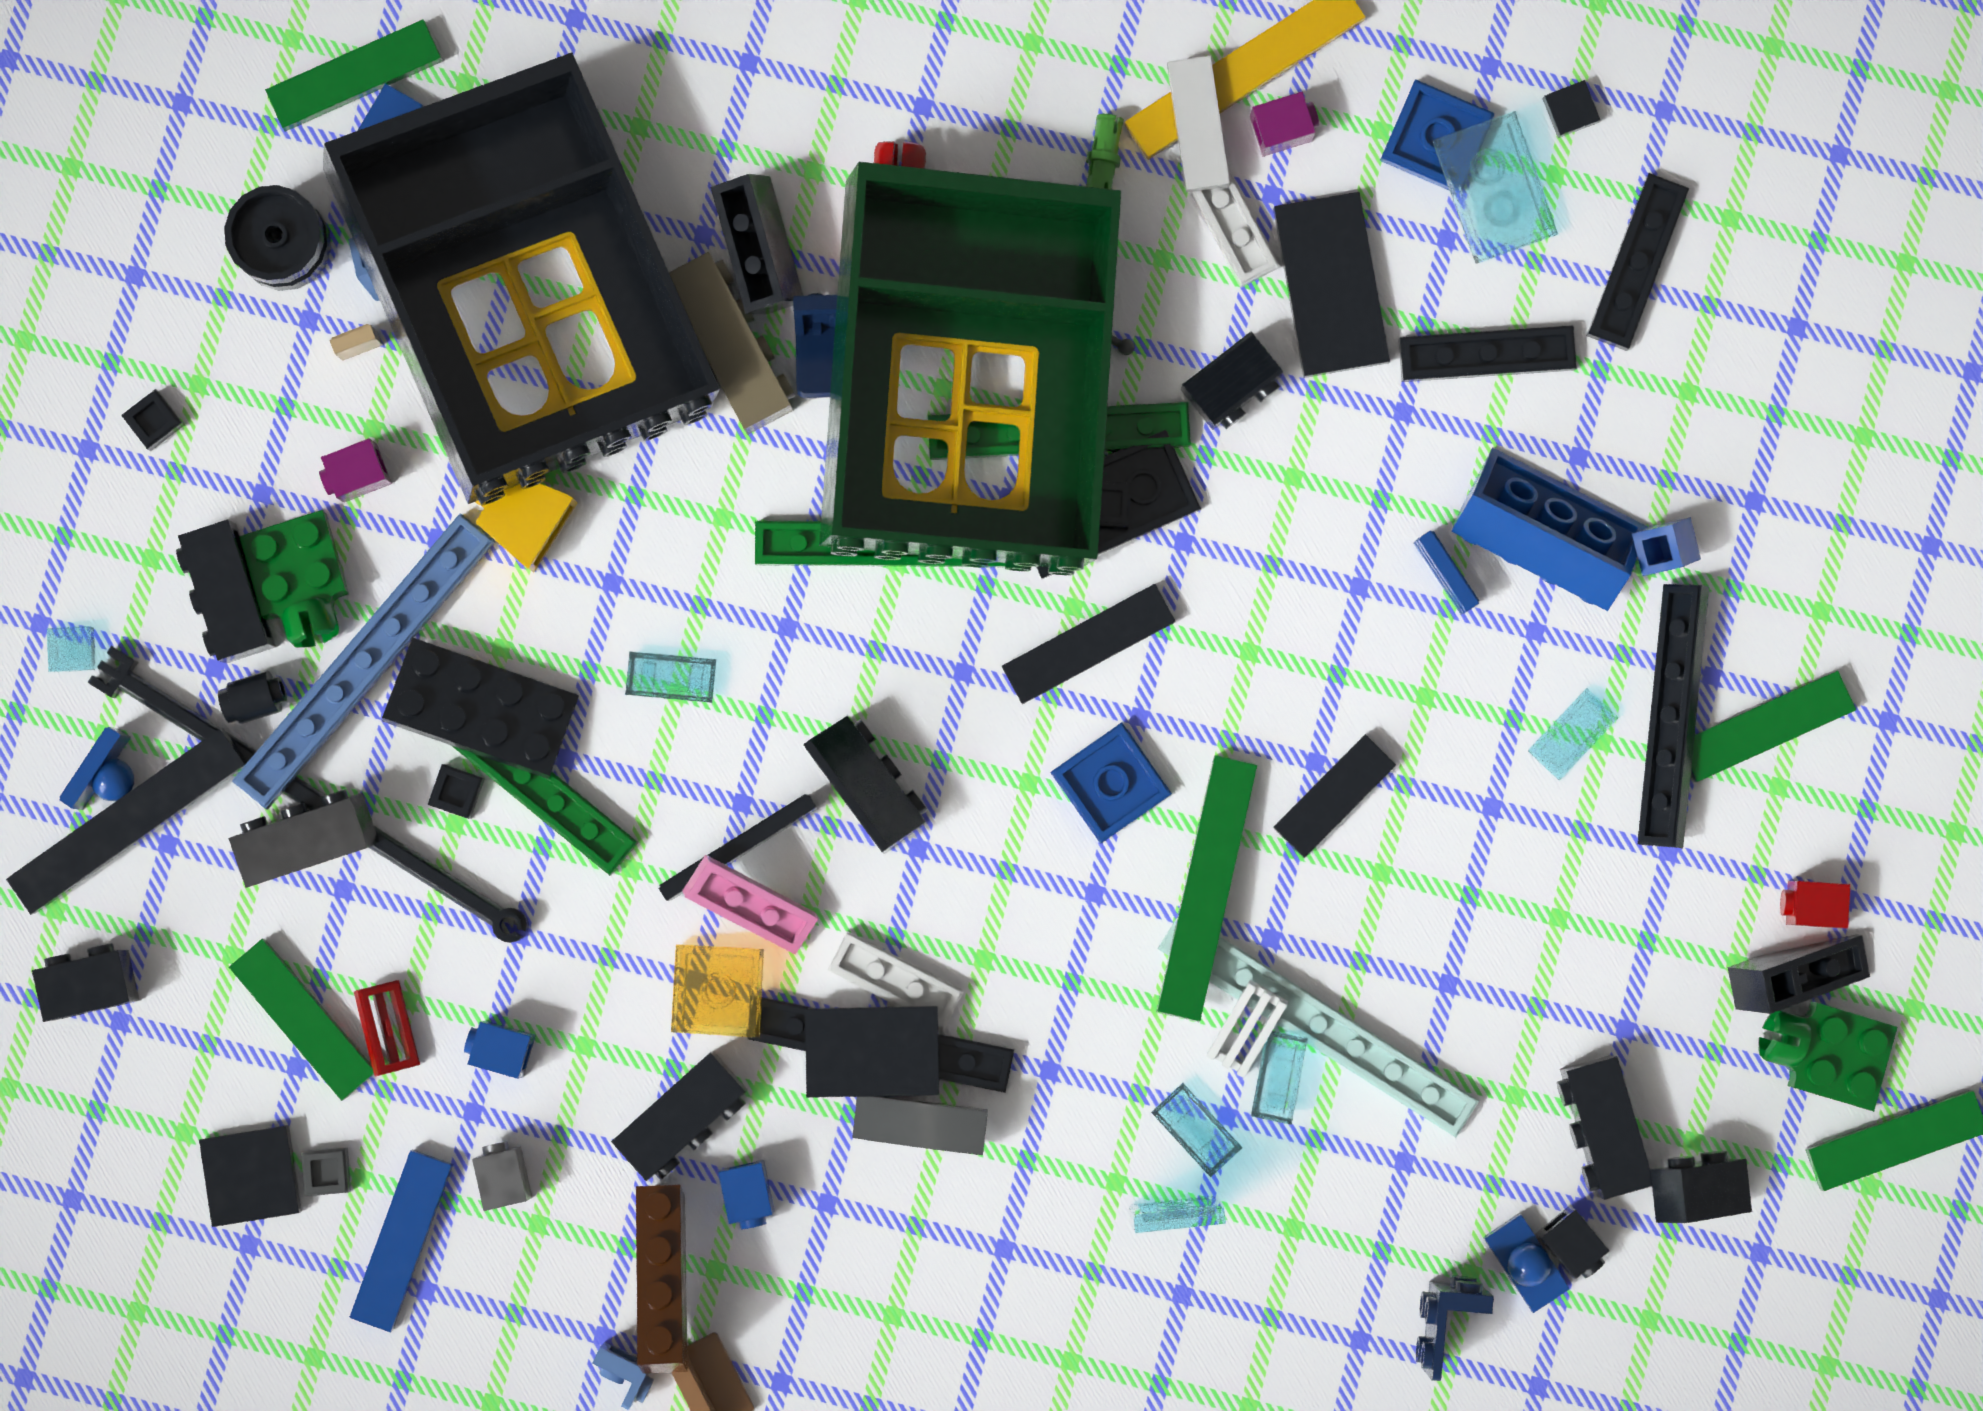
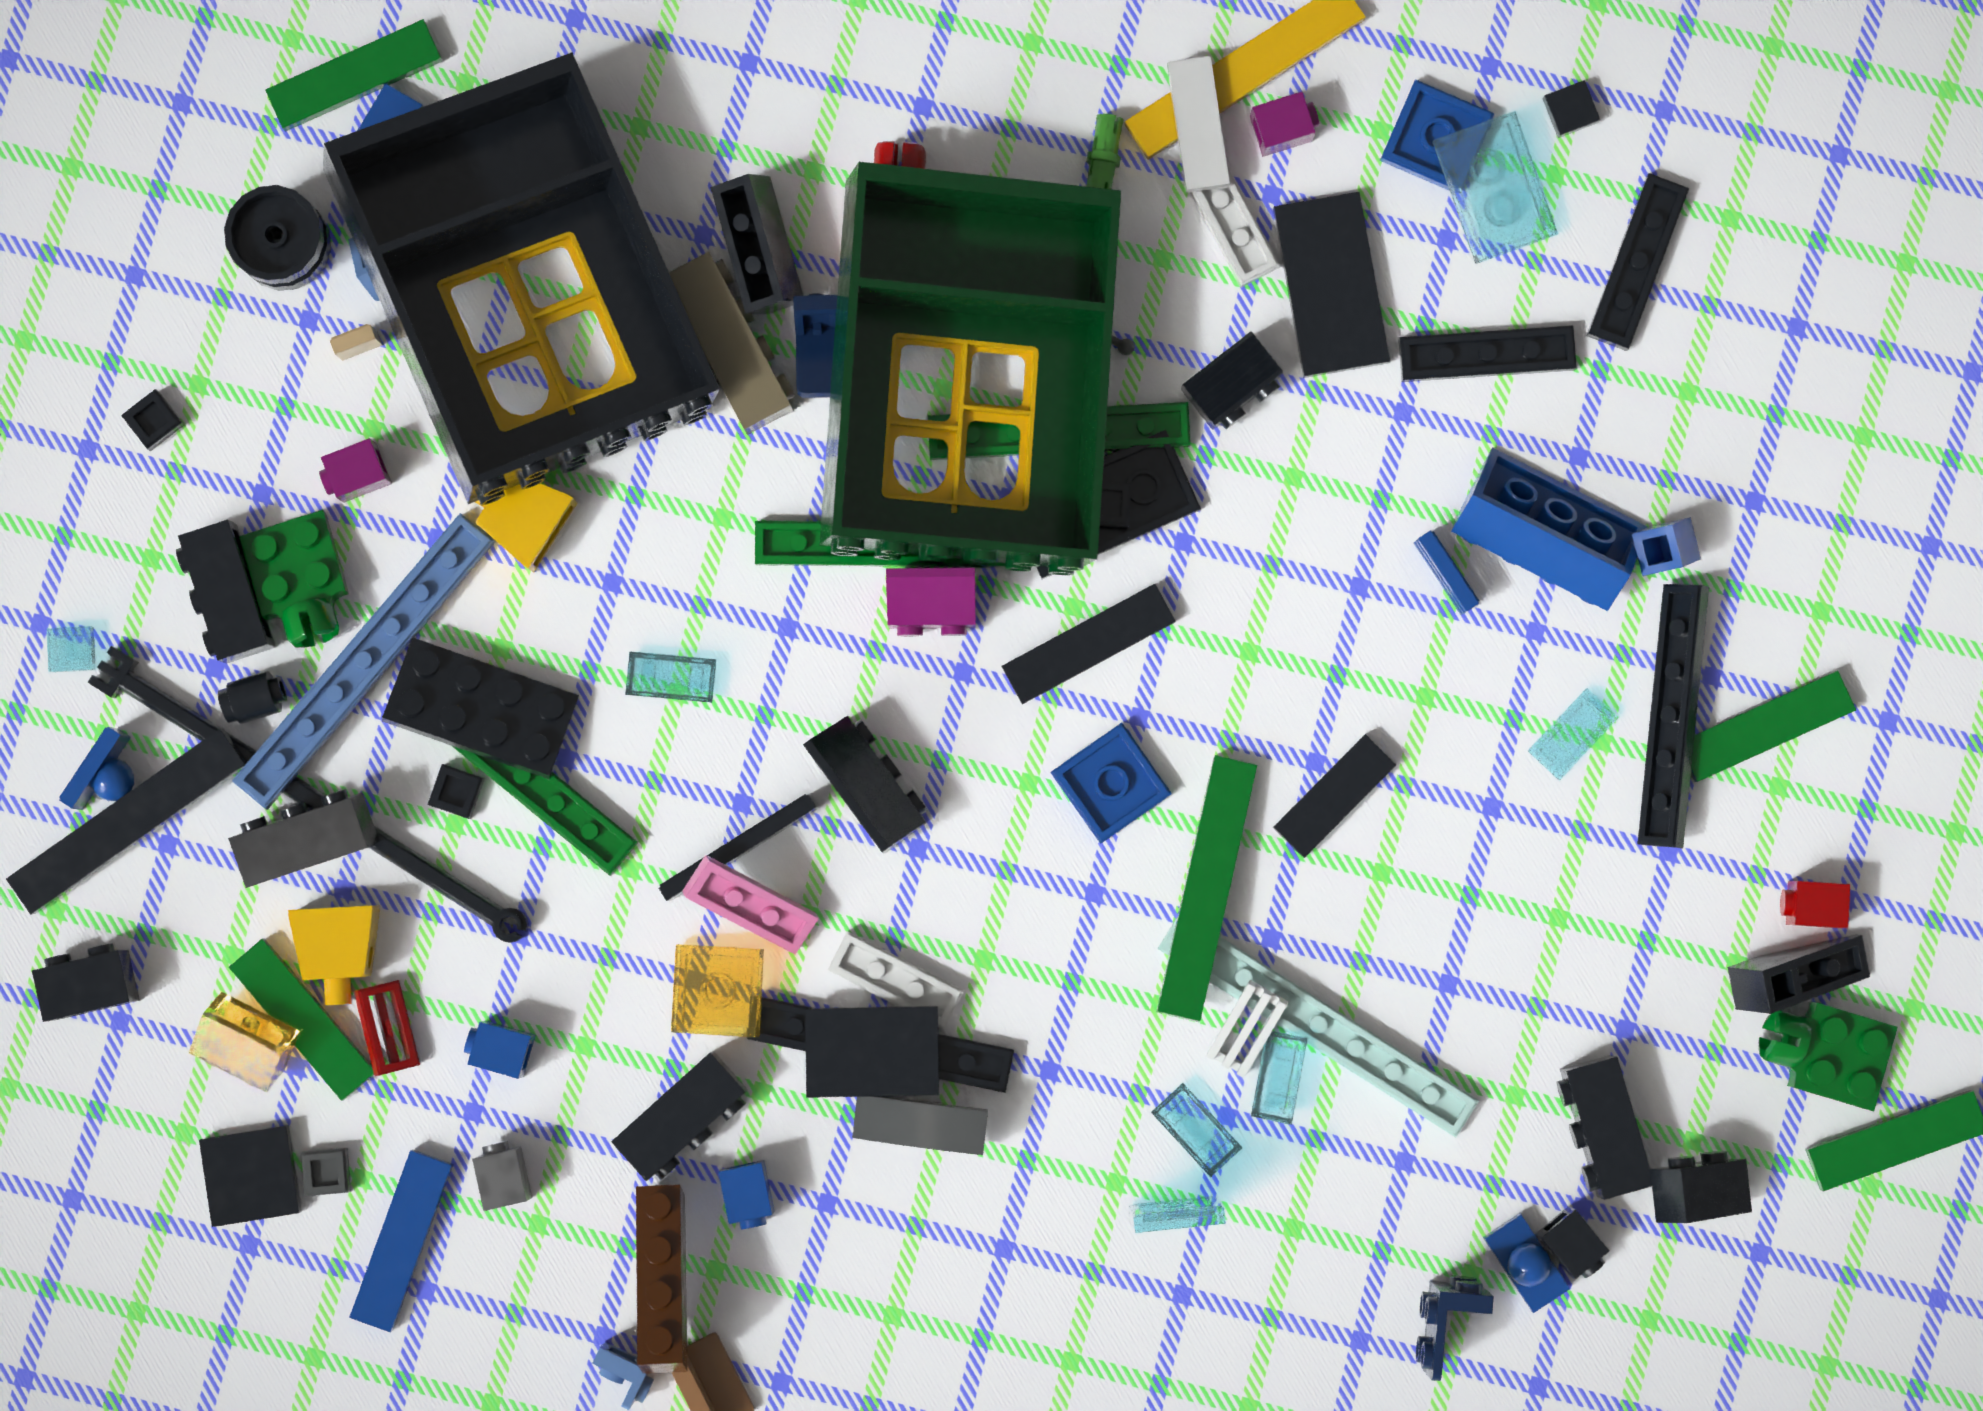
(243, 1041): none -> clear yellow brick
(335, 946): none -> yellow torso
(931, 600): none -> magenta slope

